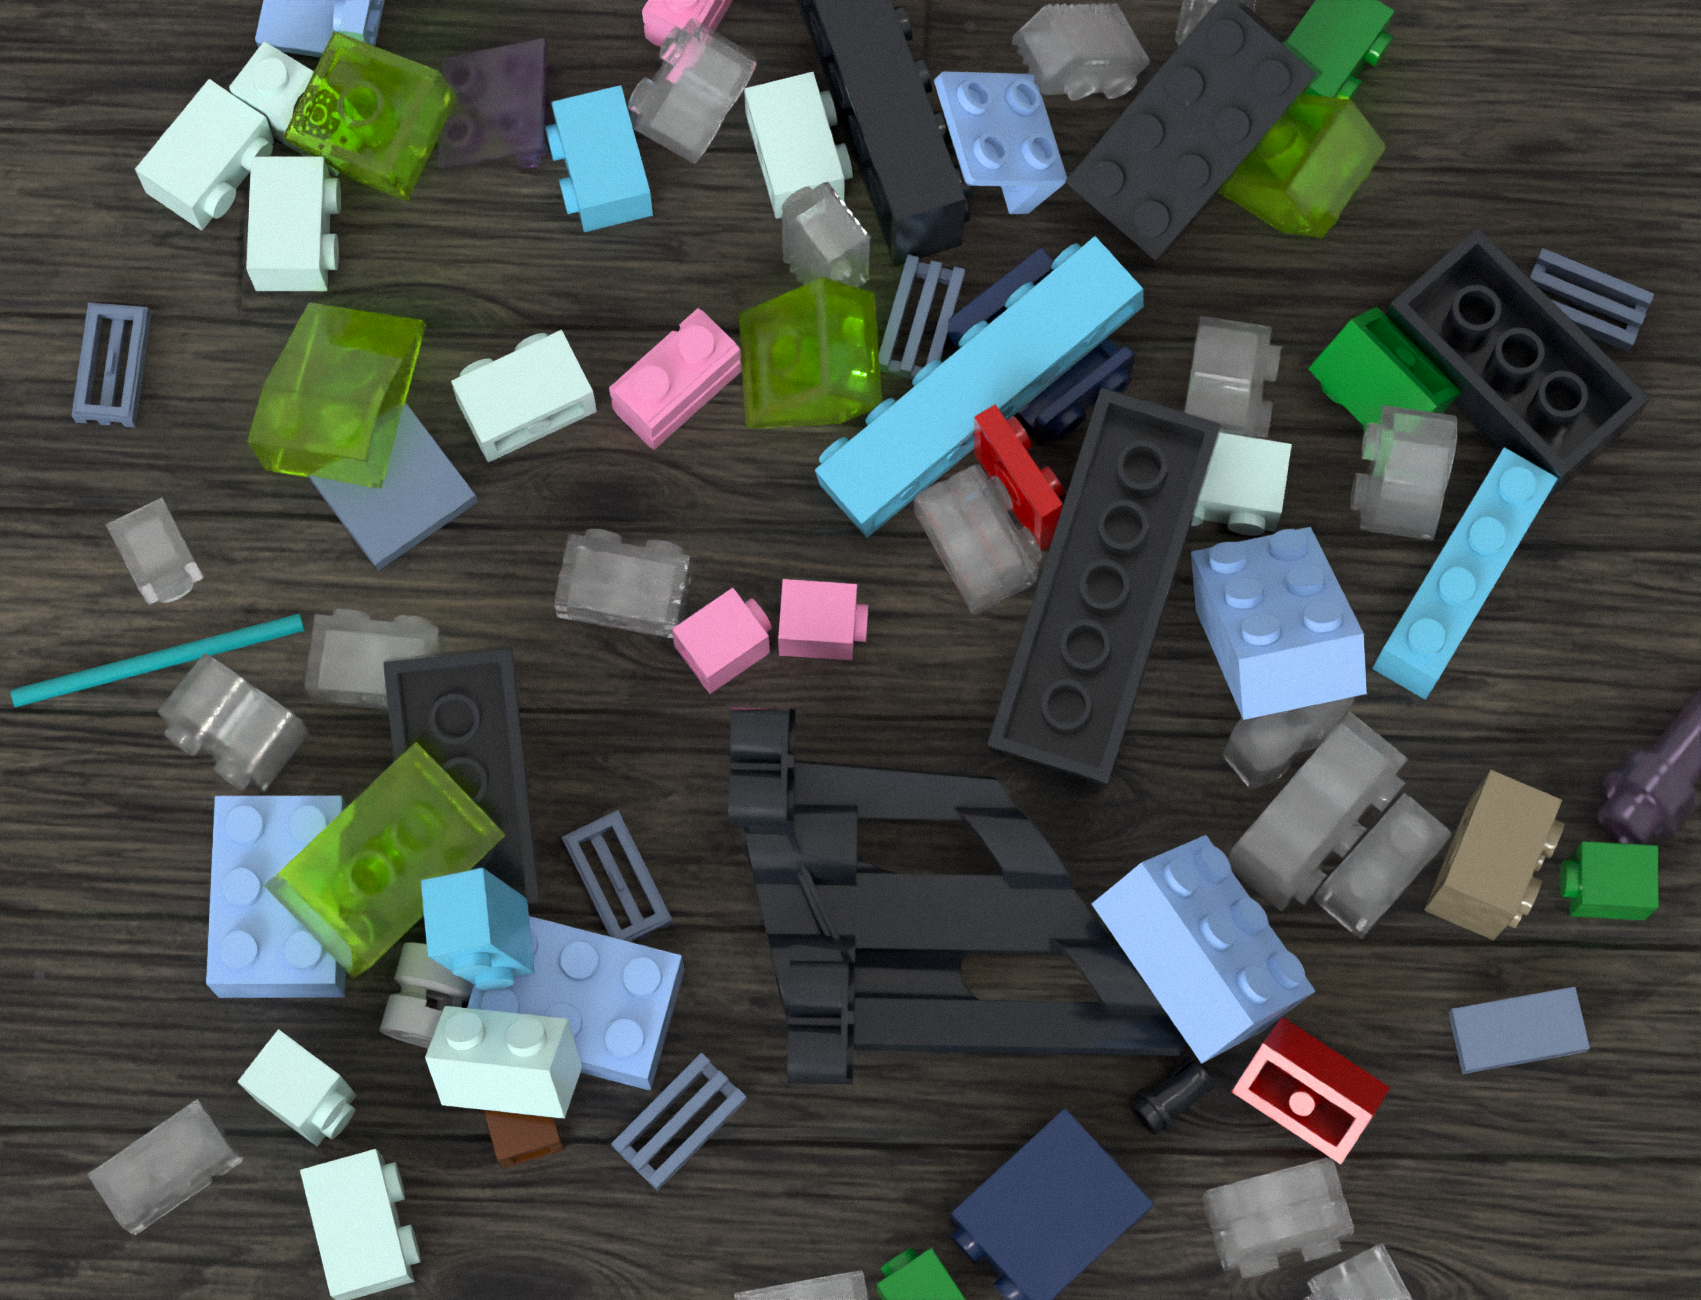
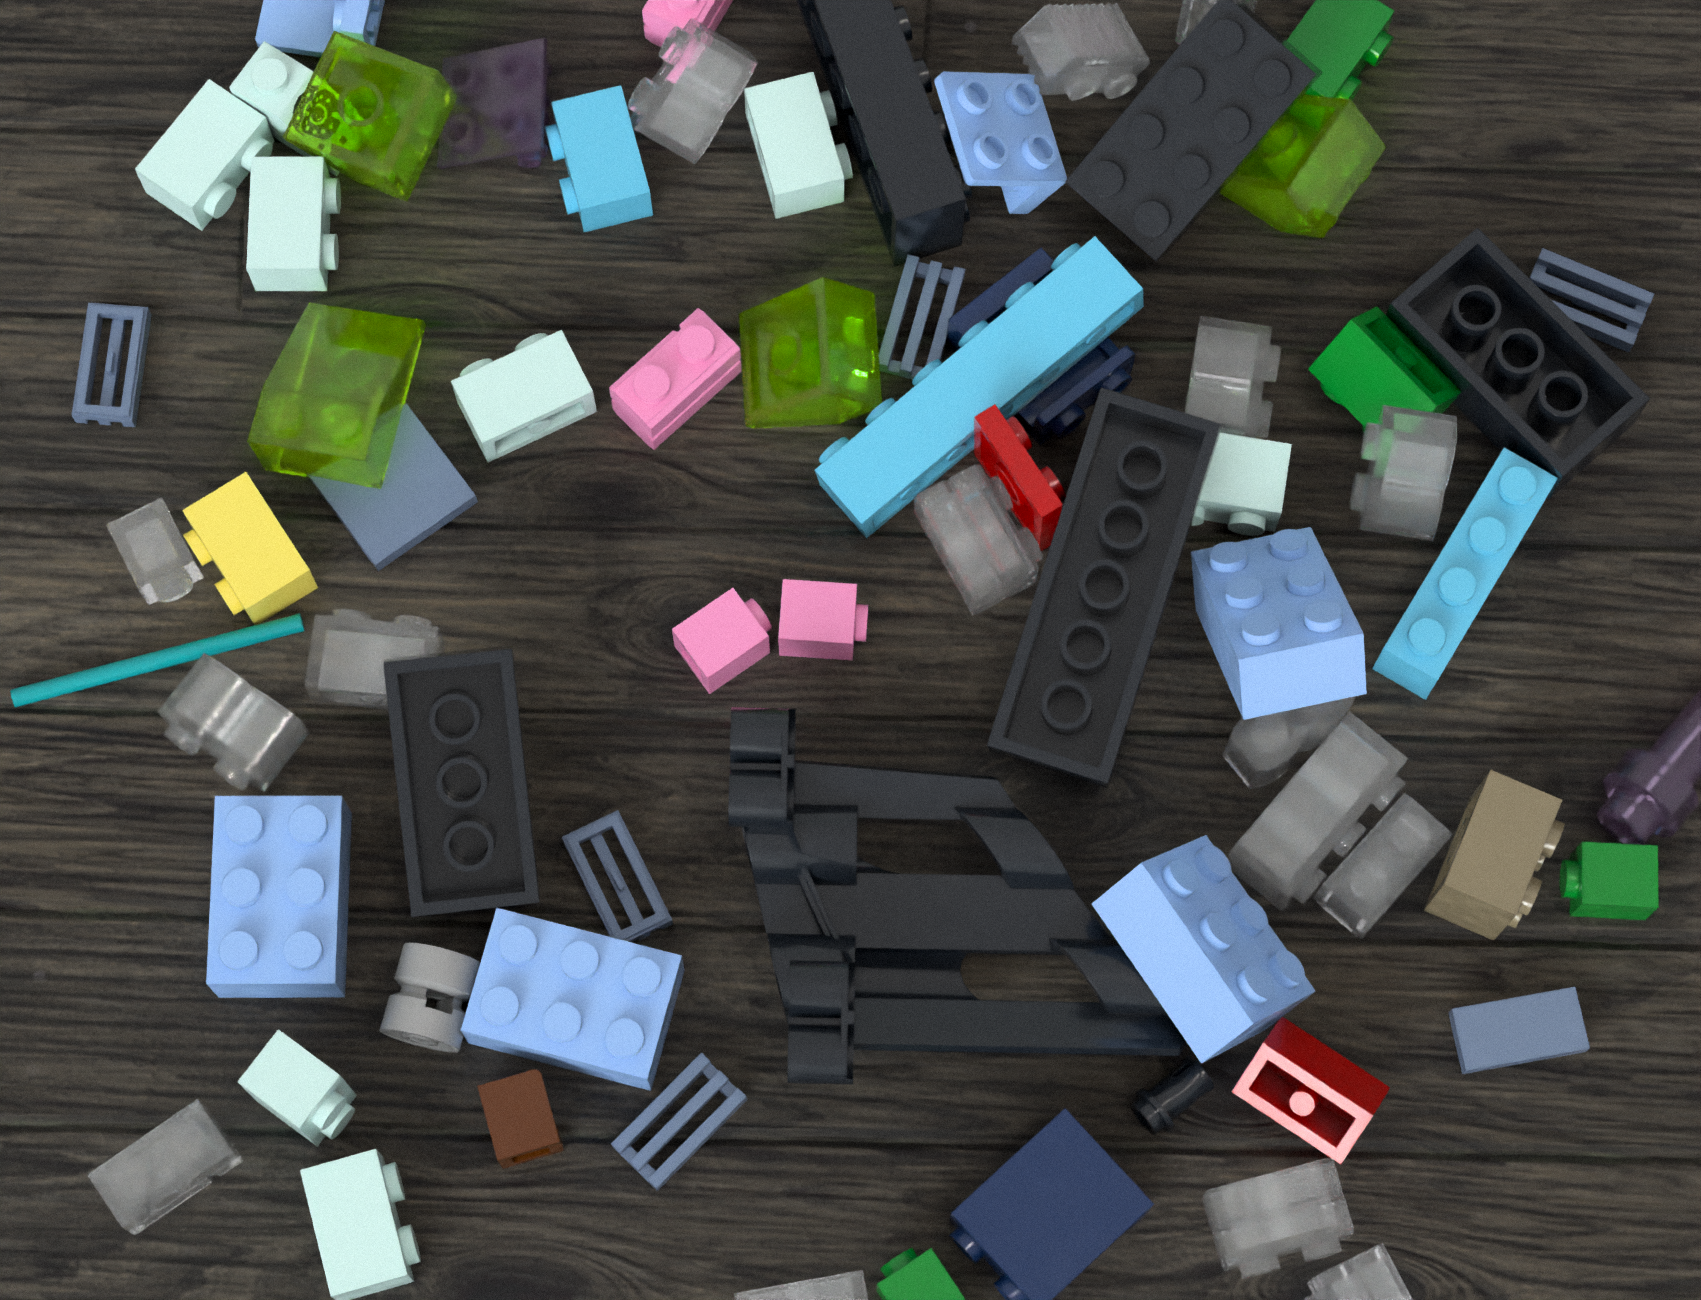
(249, 549): none -> light yellow brick
(364, 871): clear neon green slope -> none
(478, 928): medium azure brick -> none
(504, 1061): light aqua brick -> none
(623, 583): clear brick -> none
(823, 238): clear brick -> none

